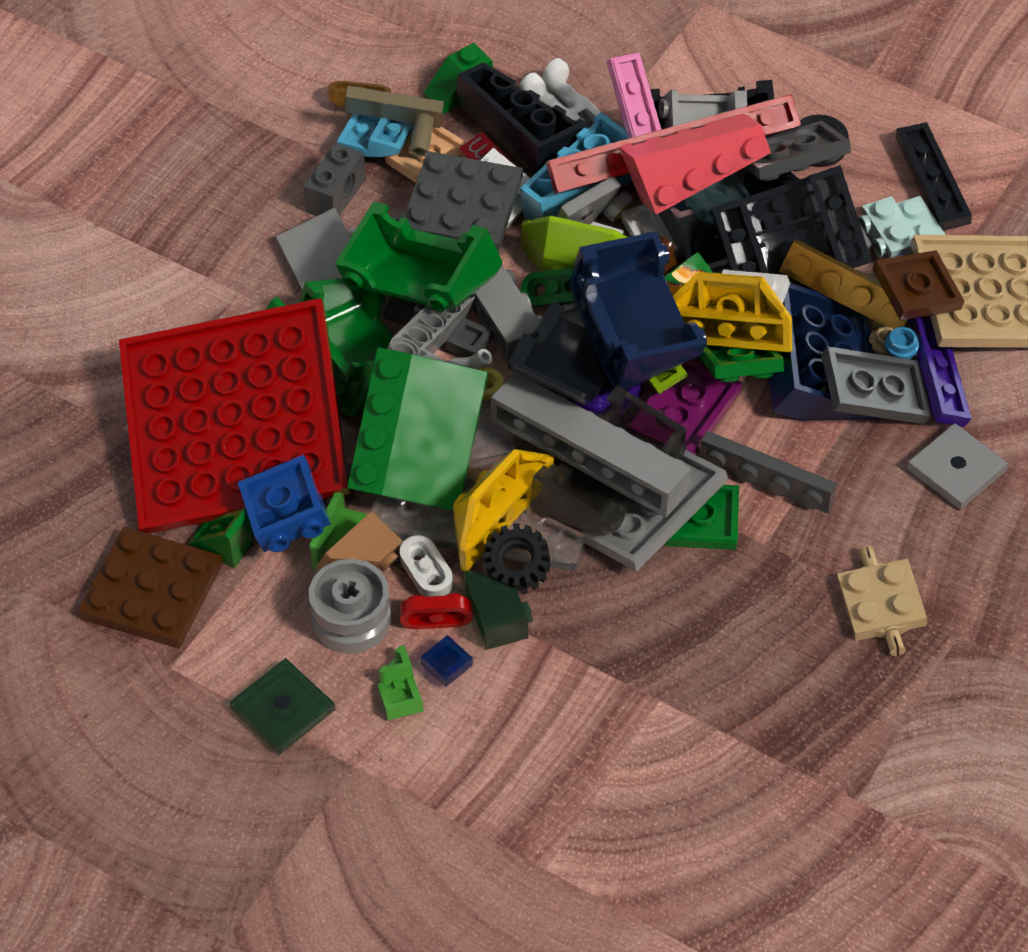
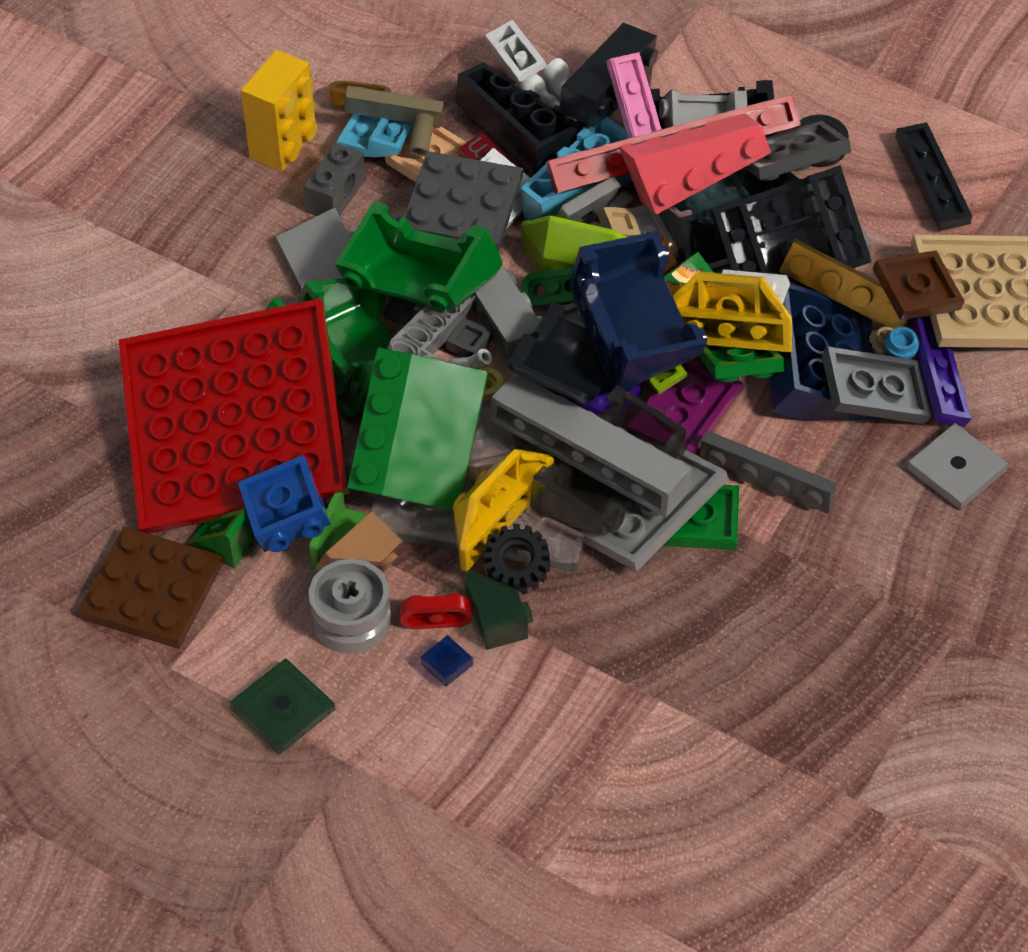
(279, 110): none -> yellow brick
(398, 687): bright green slope -> none
(427, 570): white plate -> none
(444, 83): green slope -> none
(515, 52): none -> white slope
(589, 91): none -> black wedge
(620, 220): none -> tan plate
(882, 600): tan plate -> none
(894, 224): light aqua plate -> none

